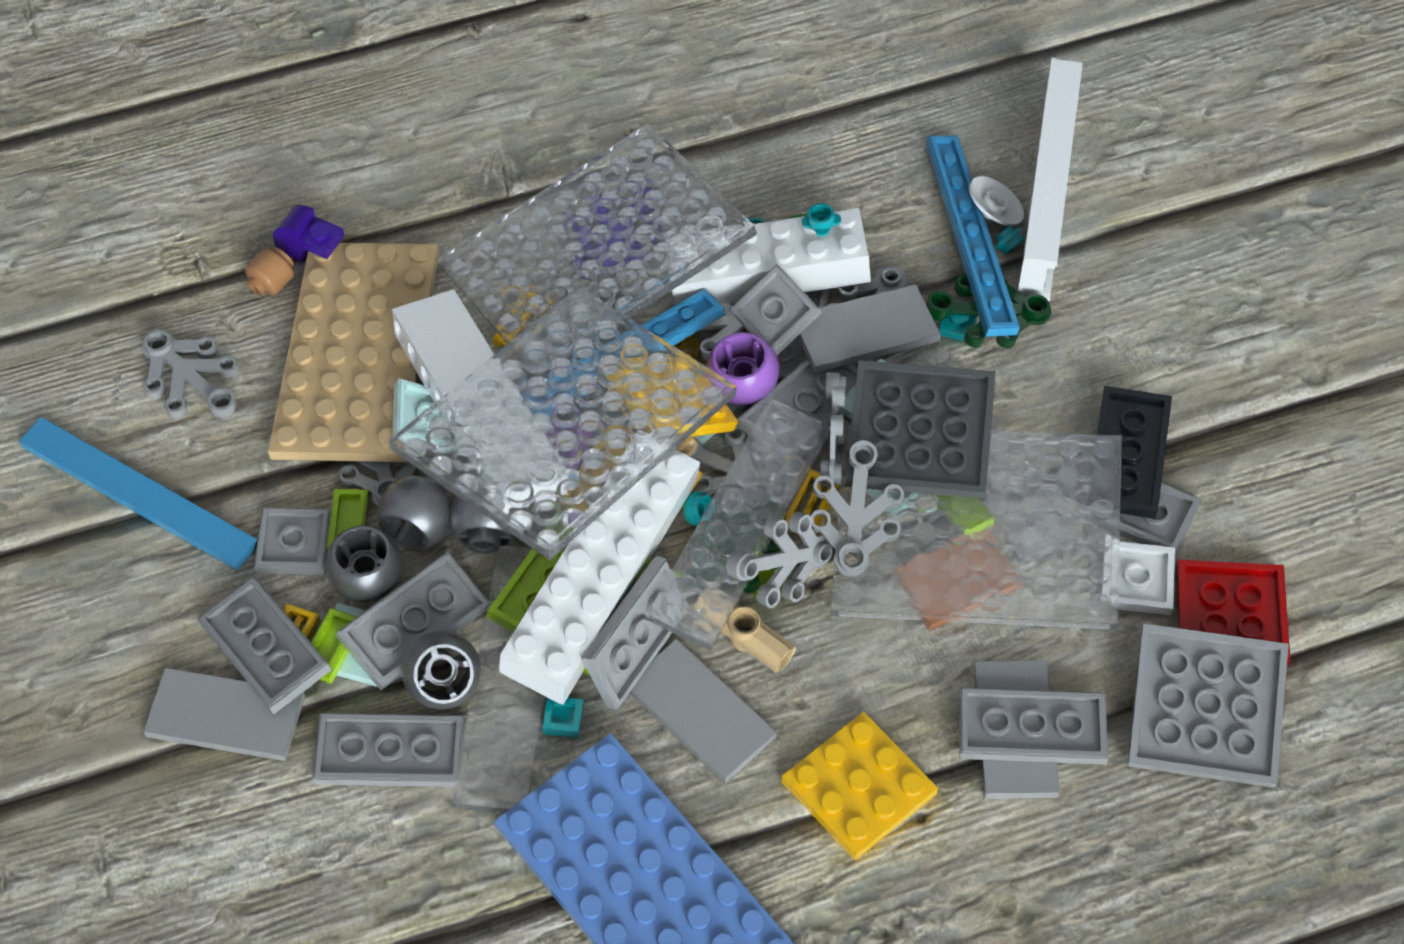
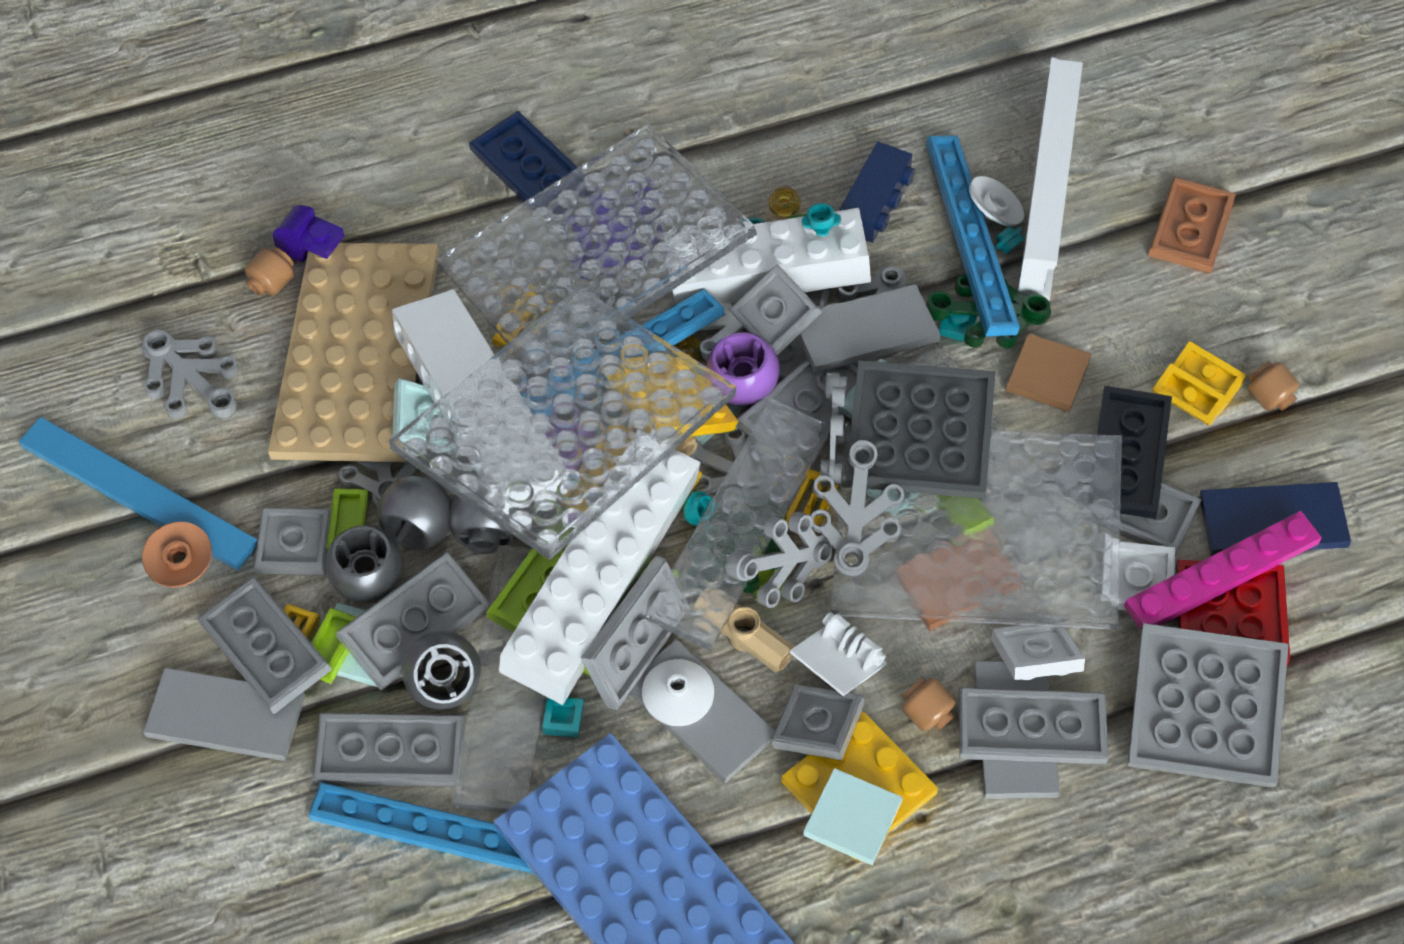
(167, 545): none -> nougat dish
(413, 825): none -> dark azure tile
(521, 156): none -> dark blue tile
(678, 706): none -> white dish
(784, 195): none -> clear yellow plate
(818, 722): none -> light grey tile
(839, 656): none -> white hinge
(853, 816): none -> light aqua tile
(879, 187): none -> dark blue brick
(928, 704): none -> medium nougat head
(1037, 651): none -> white plate
(1048, 372): none -> medium nougat tile
(1192, 225): none -> nougat tile
(1200, 383): none -> yellow slope
(1223, 571): none -> dark pink plate
(1242, 512): none -> dark blue tile
(1273, 386): none -> medium nougat head

